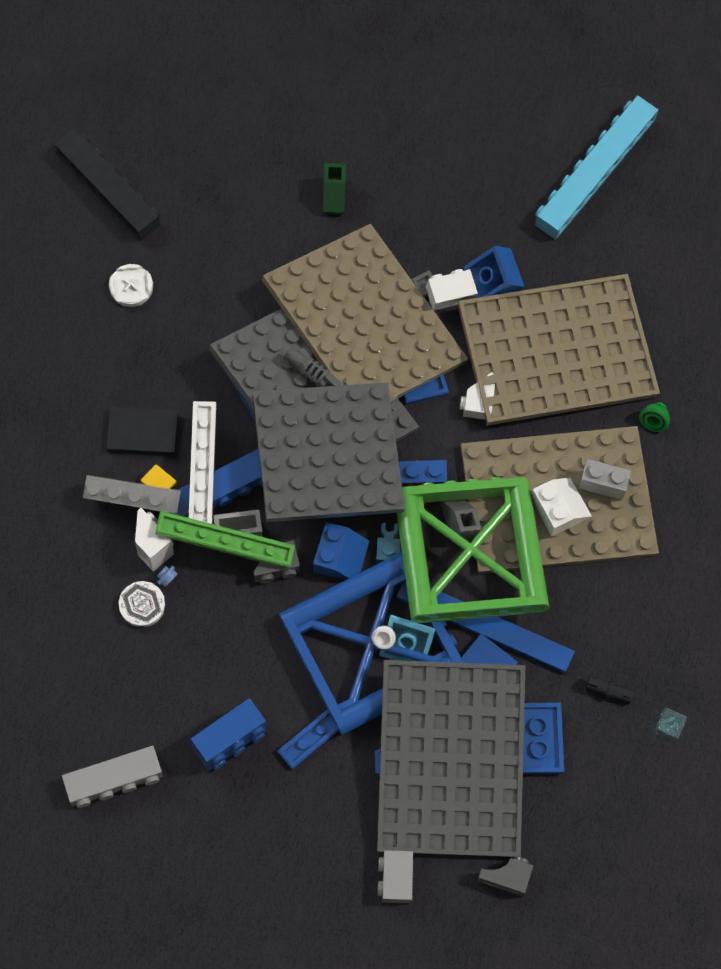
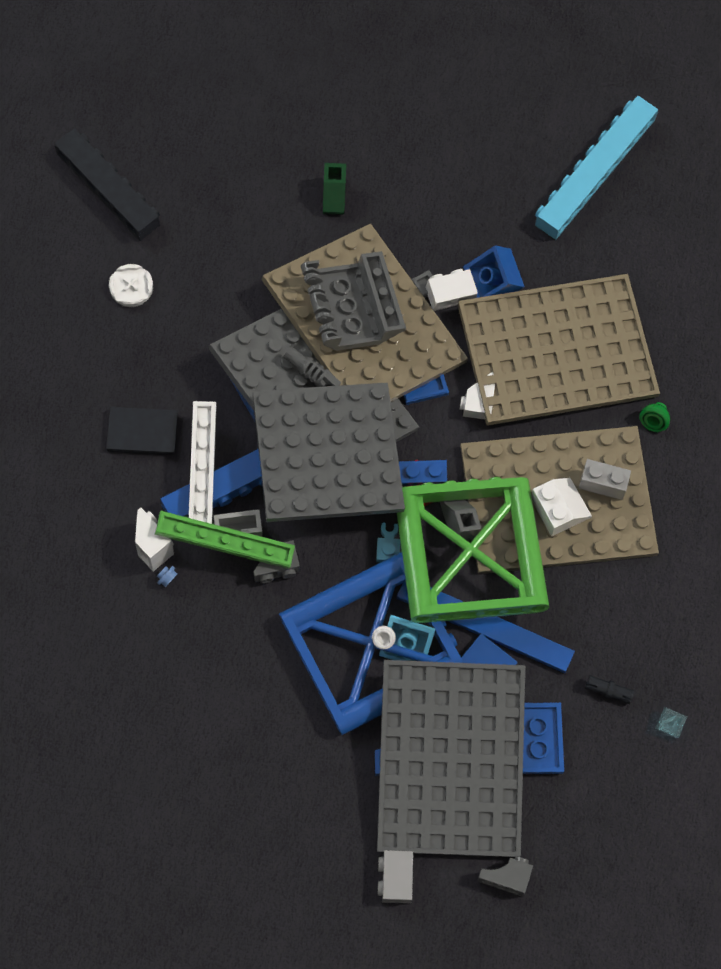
(112, 776): light grey brick -> none
(131, 494): light grey brick -> none
(141, 604): tile -> none
(159, 478): yellow panel -> none
(229, 735): blue brick -> none
(308, 740): blue tile -> none
(340, 552): blue slope -> none
(354, 302): none -> dark grey slope

